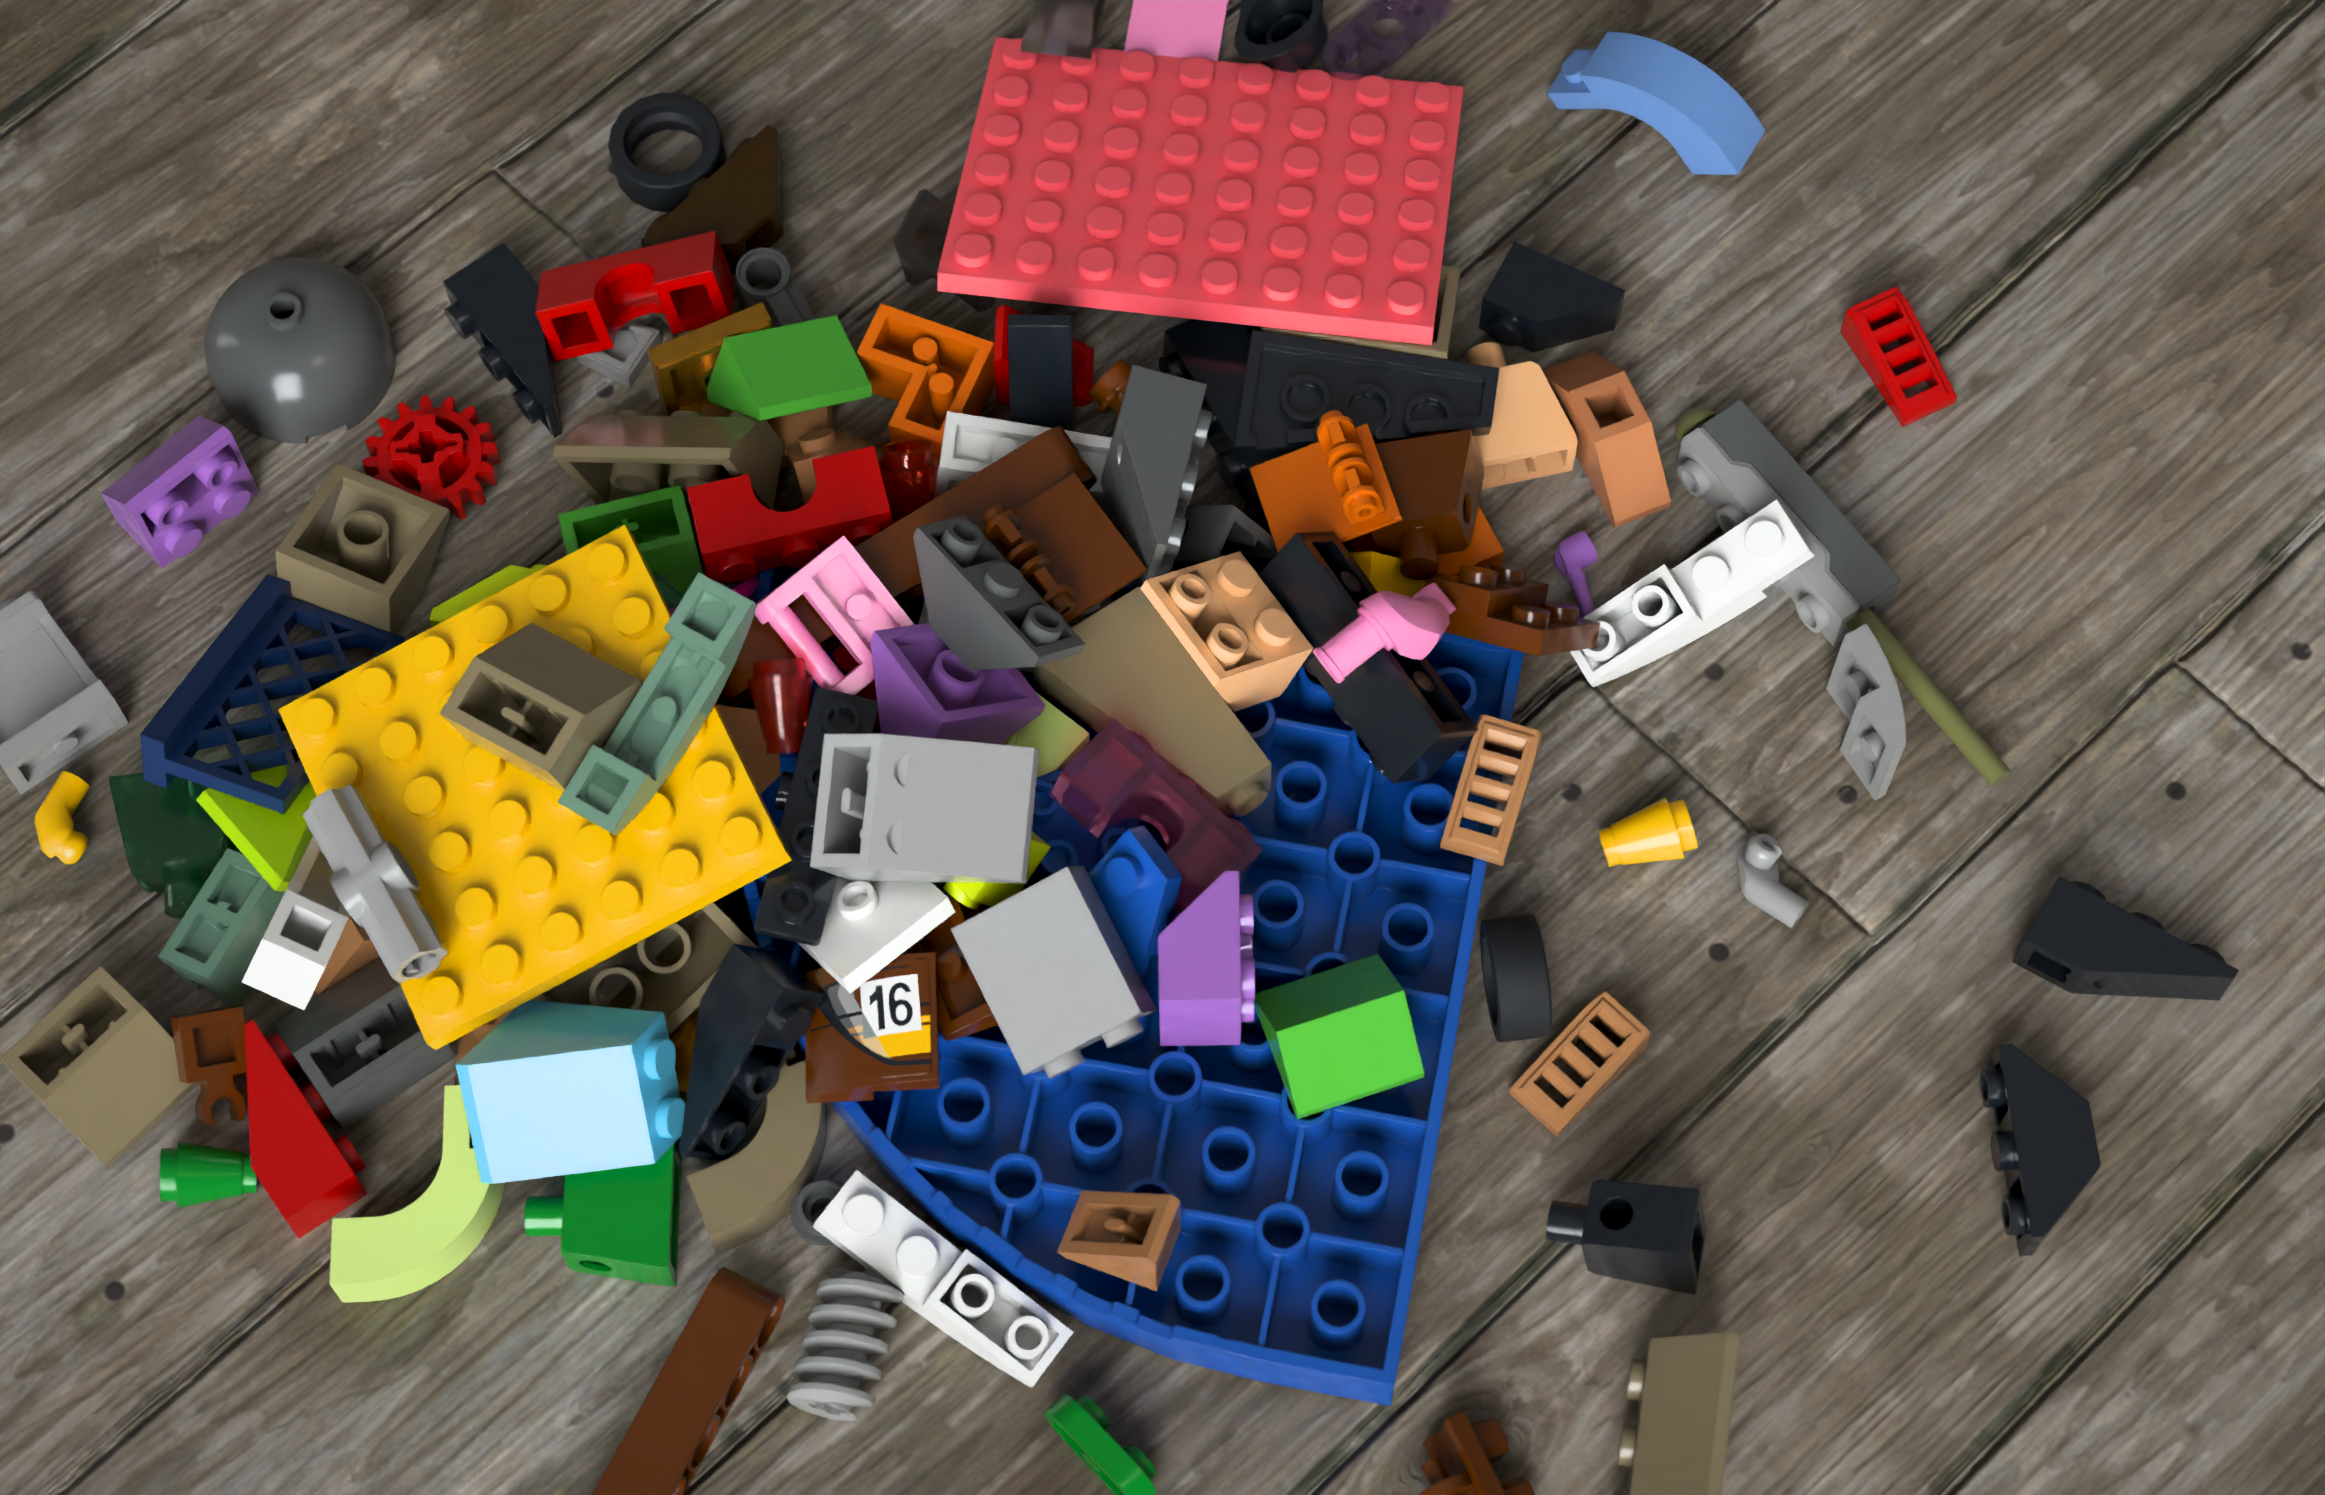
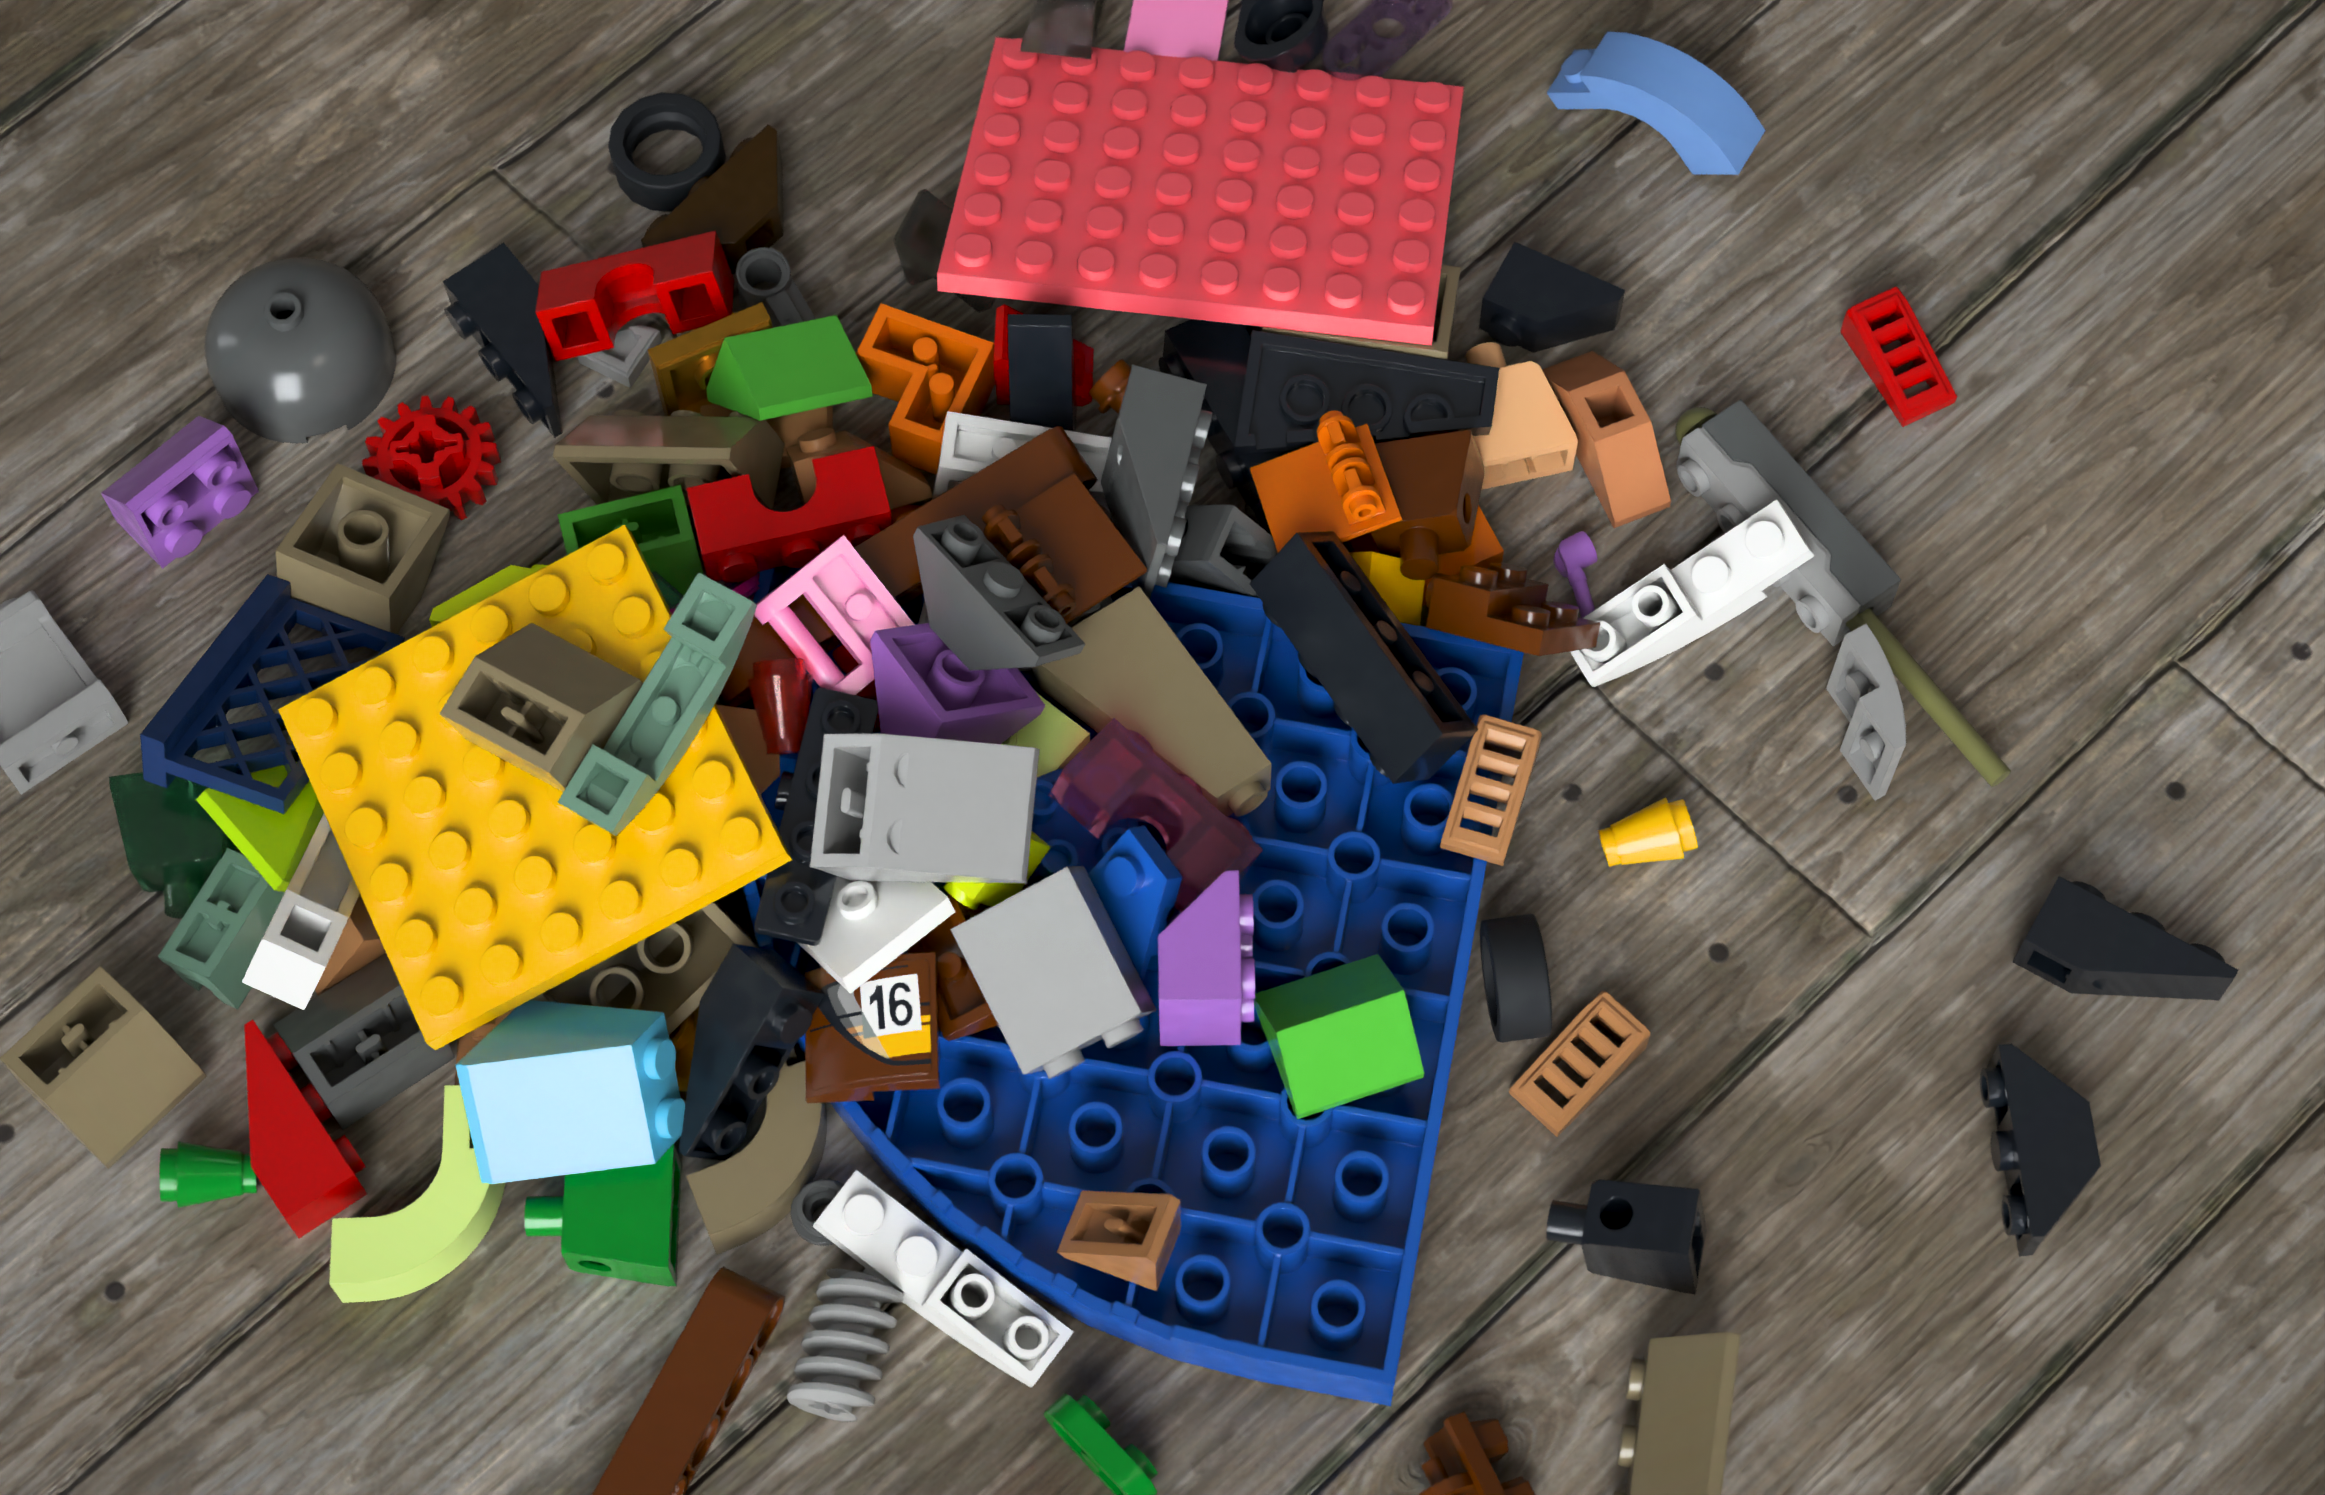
(55, 821): yellow arm -> none
(212, 1051): reddish brown plate -> none
(375, 884): light grey piece -> none
(908, 475): clear red cone -> none
(1231, 628): light nougat slope -> none
(1388, 621): bright pink arm -> none
(1761, 880): light grey arm -> none

